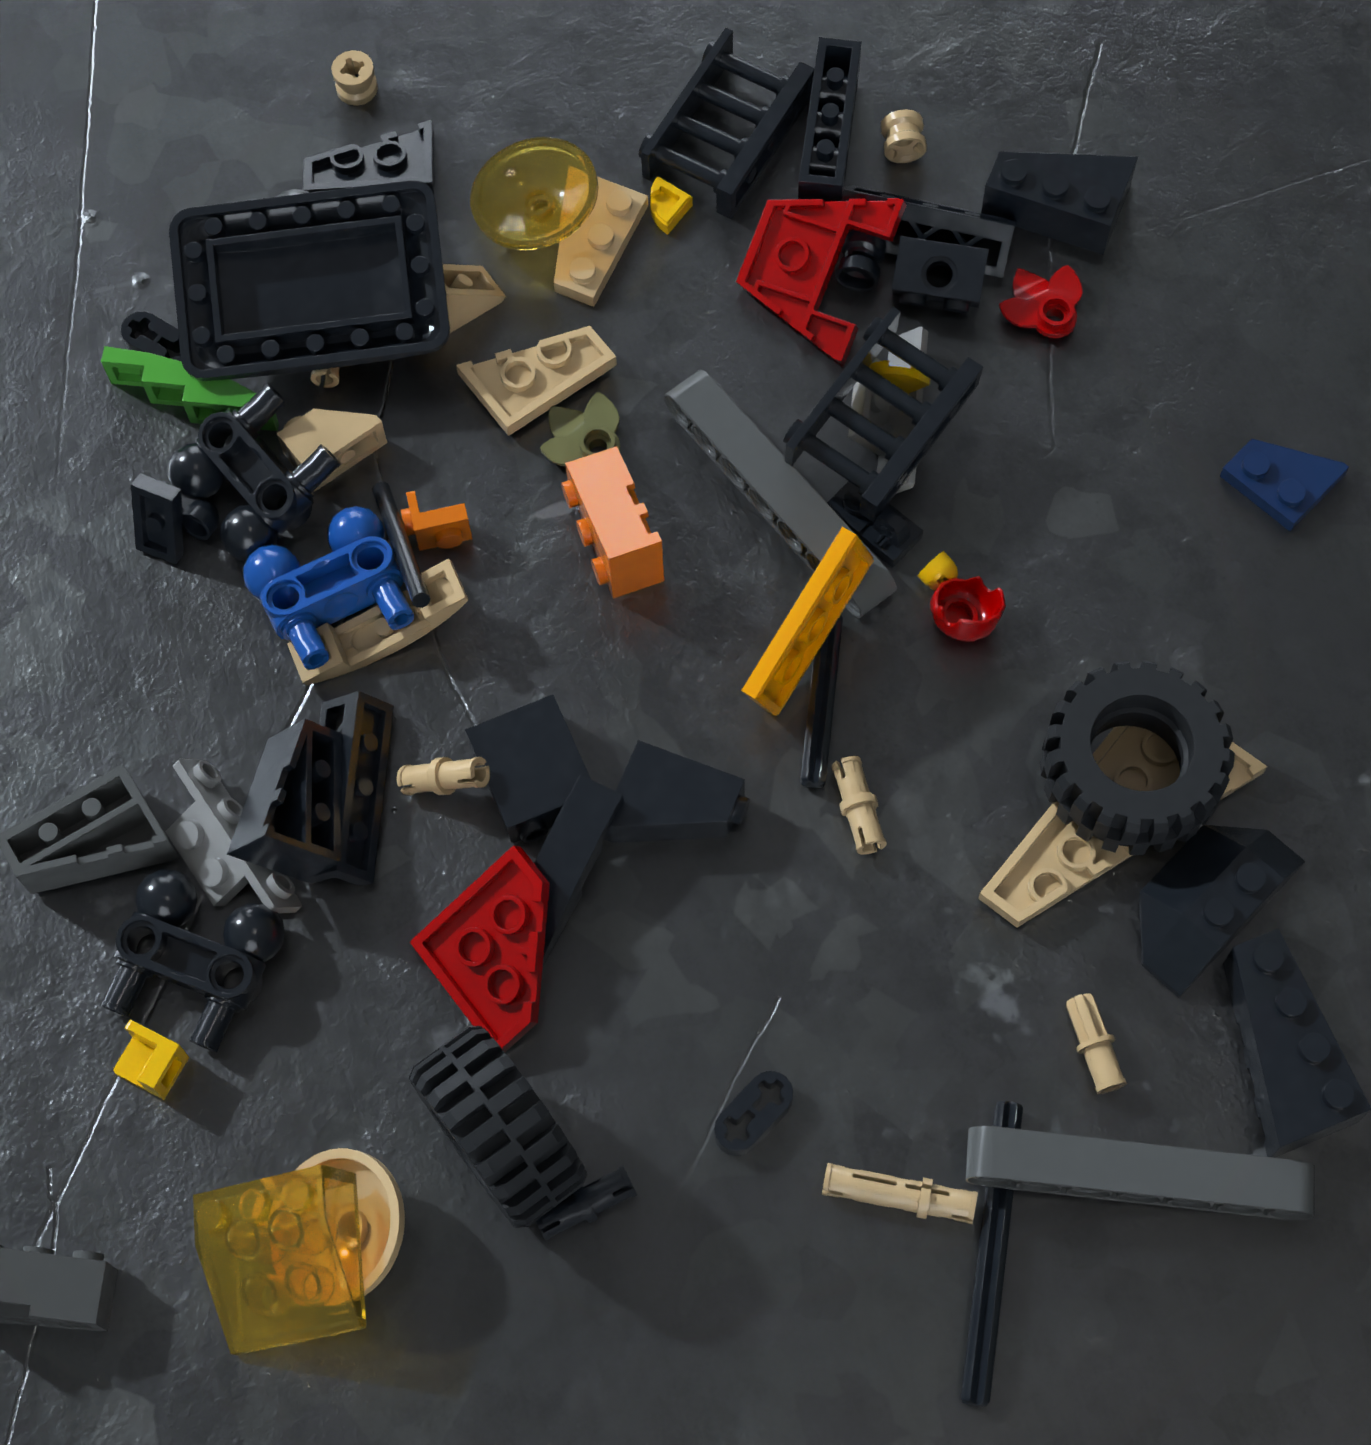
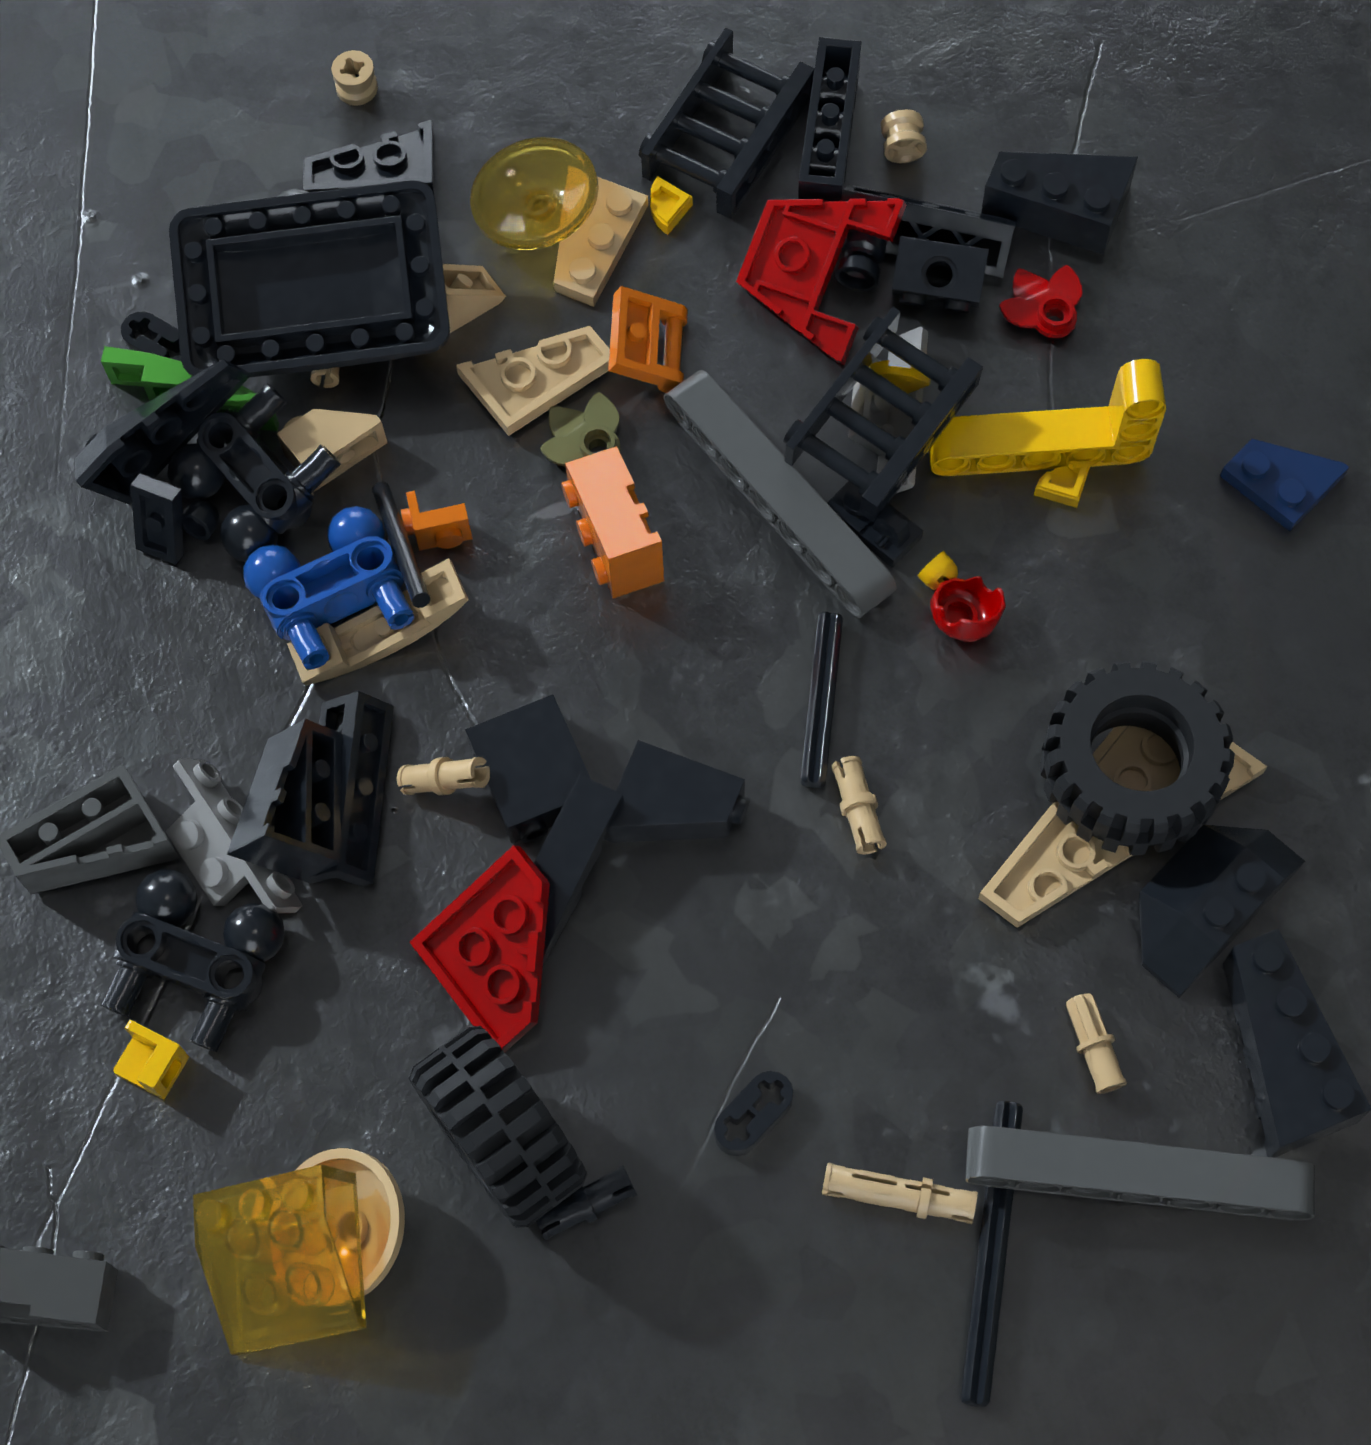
(153, 432): none -> black wedge
(637, 335): none -> orange plate
(809, 622): light orange tile -> none
(1052, 438): none -> yellow beam
(1064, 483): none -> yellow tile

